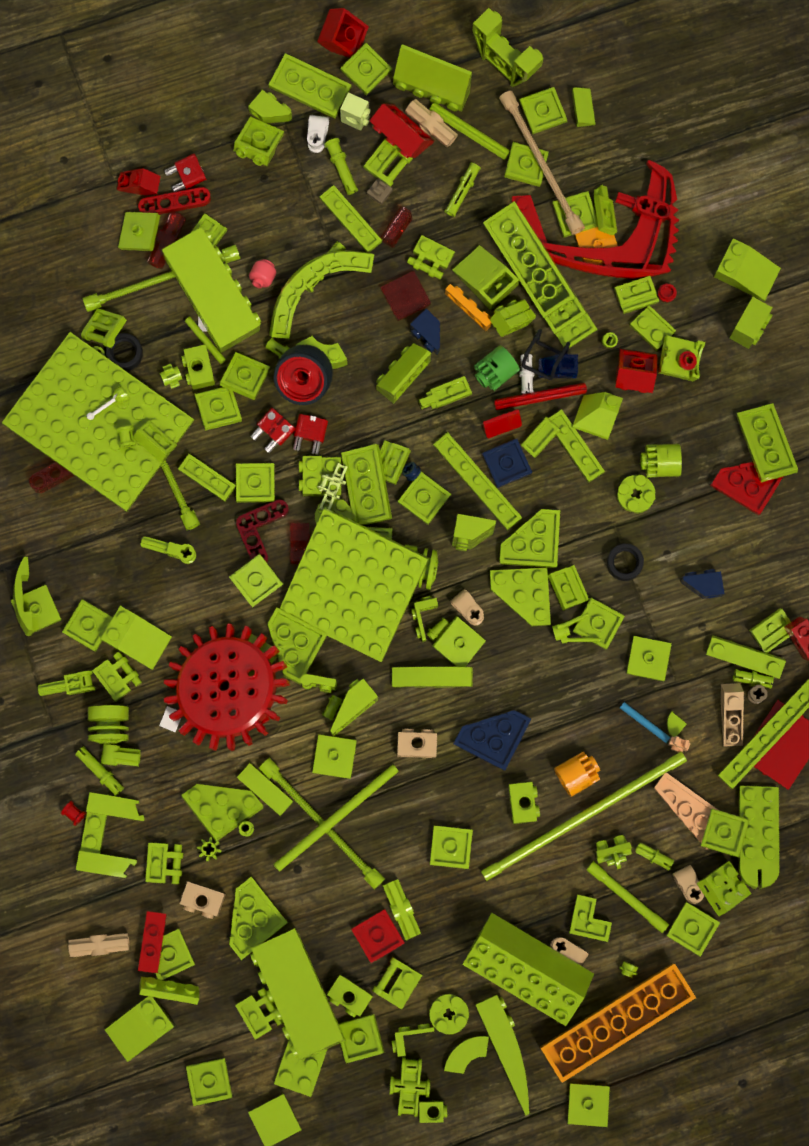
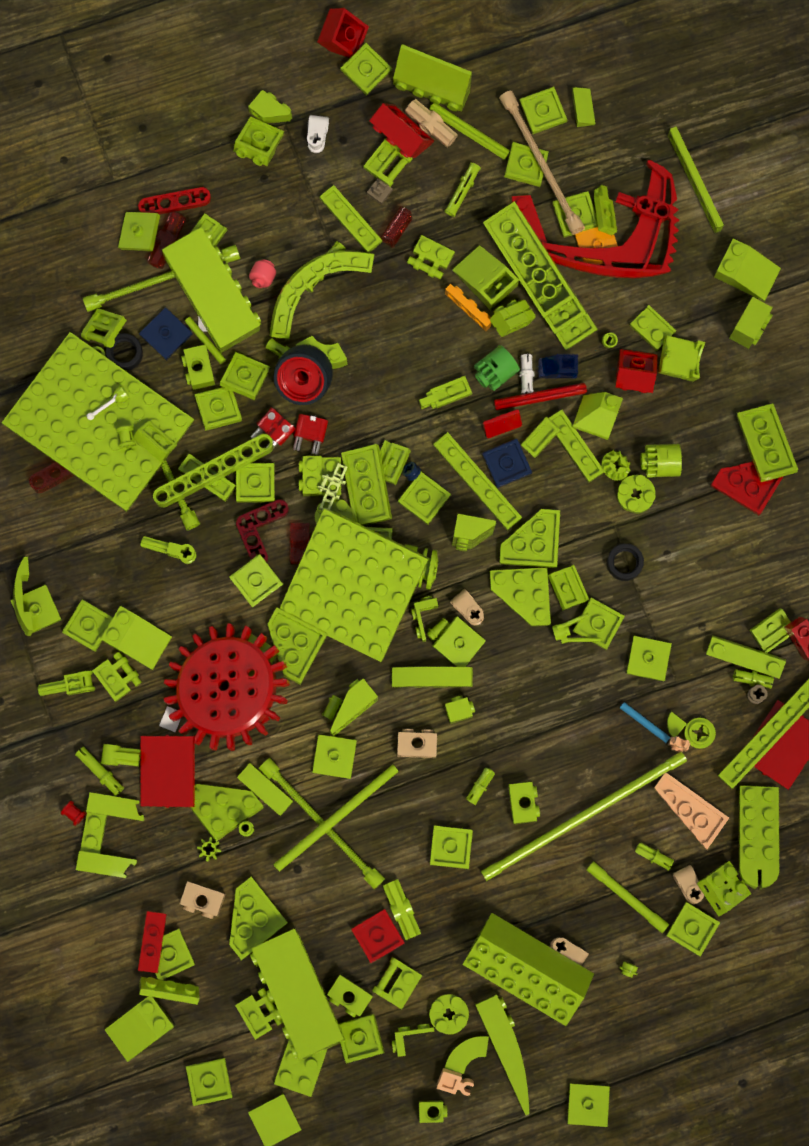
(99, 945): tan piece -> none
(108, 723): lime wheel -> none
(139, 182): red slope -> none
(157, 863): lime plate -> none
(165, 334): none -> dark blue plate
(168, 771): none -> red piece
(171, 376): lime gear -> none
(189, 171): red piece -> none
(203, 470): none -> lime beam
(310, 85): lime plate -> none
(323, 683): lime plate -> none
(338, 158): lime pin -> none
(355, 111): yellowish green brick -> none
(403, 372): lime slope -> none
(405, 296): clear red plate -> none
(409, 1094): lime axle -> none
(428, 330): dark blue slope -> none
(452, 1081): none -> light nougat plate
(459, 709): none -> lime brick
(480, 786): none -> lime axle
(494, 737): dark blue plate -> none
(510, 62): lime wedge -> none
(536, 339): black piece -> none
(577, 773): light orange gear -> none
(583, 922): lime plate -> none
(610, 468): none -> lime gear
(615, 854): lime hips -> none
(617, 1022): light orange brick -> none
(636, 294): lime plate -> none
(667, 292): red plate -> none
(683, 362): red plate -> none
(695, 180): none -> lime tile
(704, 585): dark blue slope -> none
(707, 728): none -> lime gear
(725, 833): lime plate -> none
(732, 714): tan slope -> none

